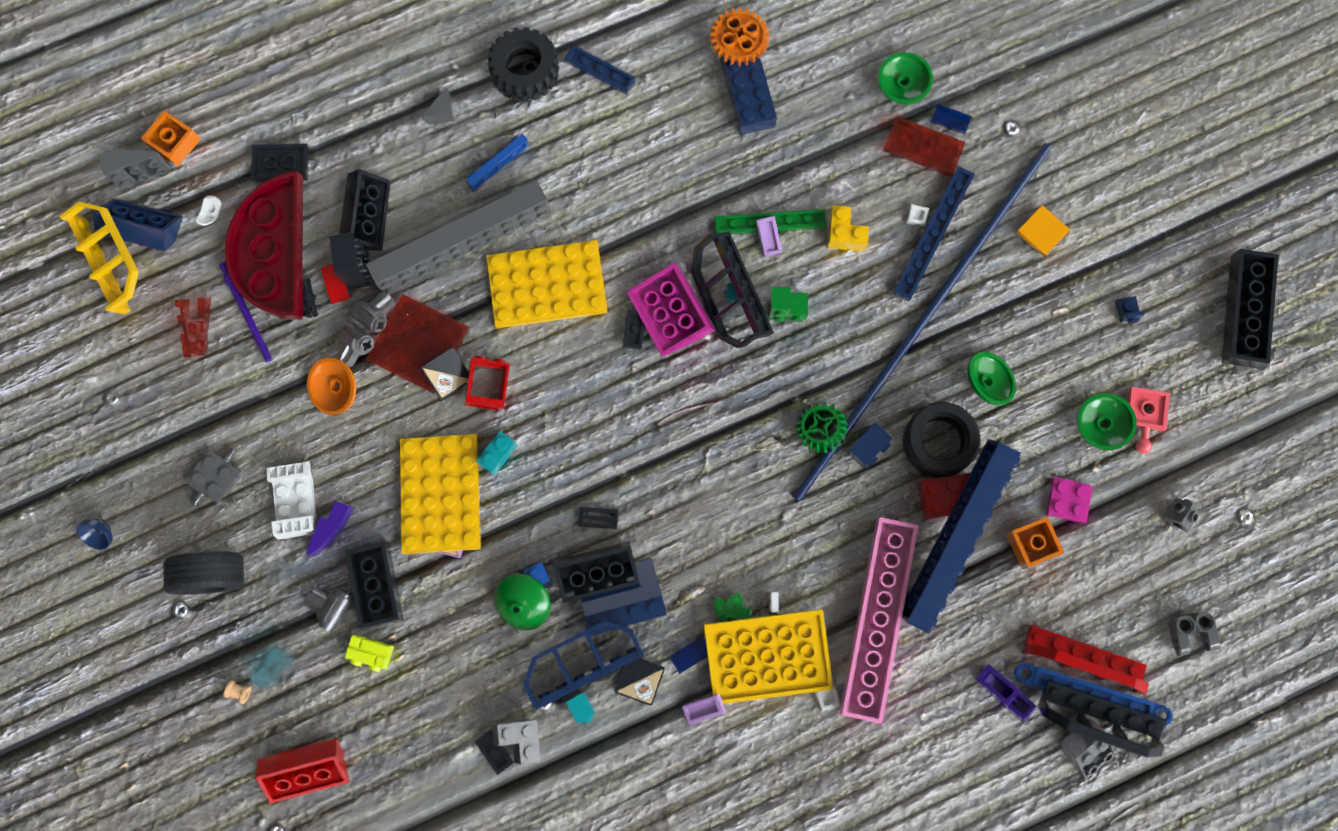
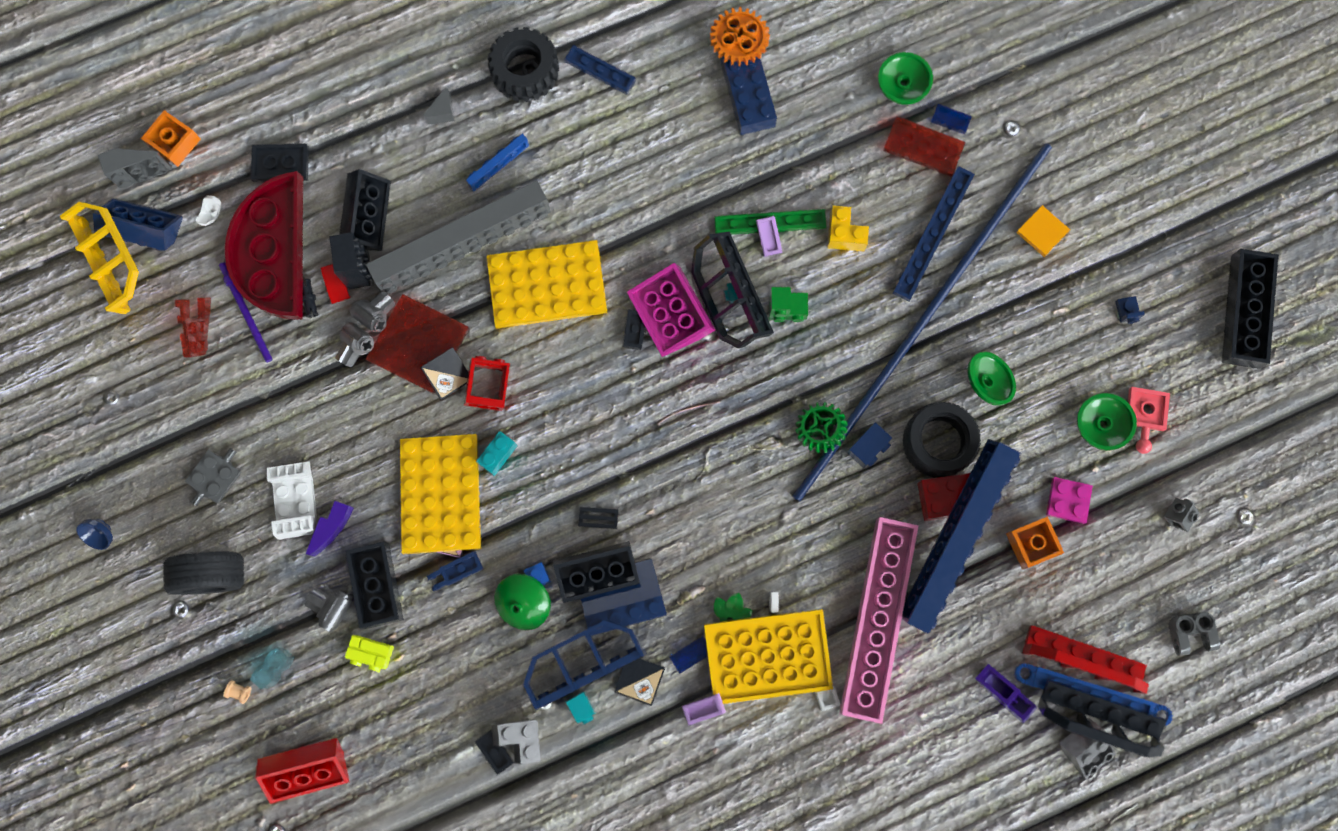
(325, 389): orange dish -> none
(457, 570): none -> dark blue hinge
(917, 215): white tile -> none

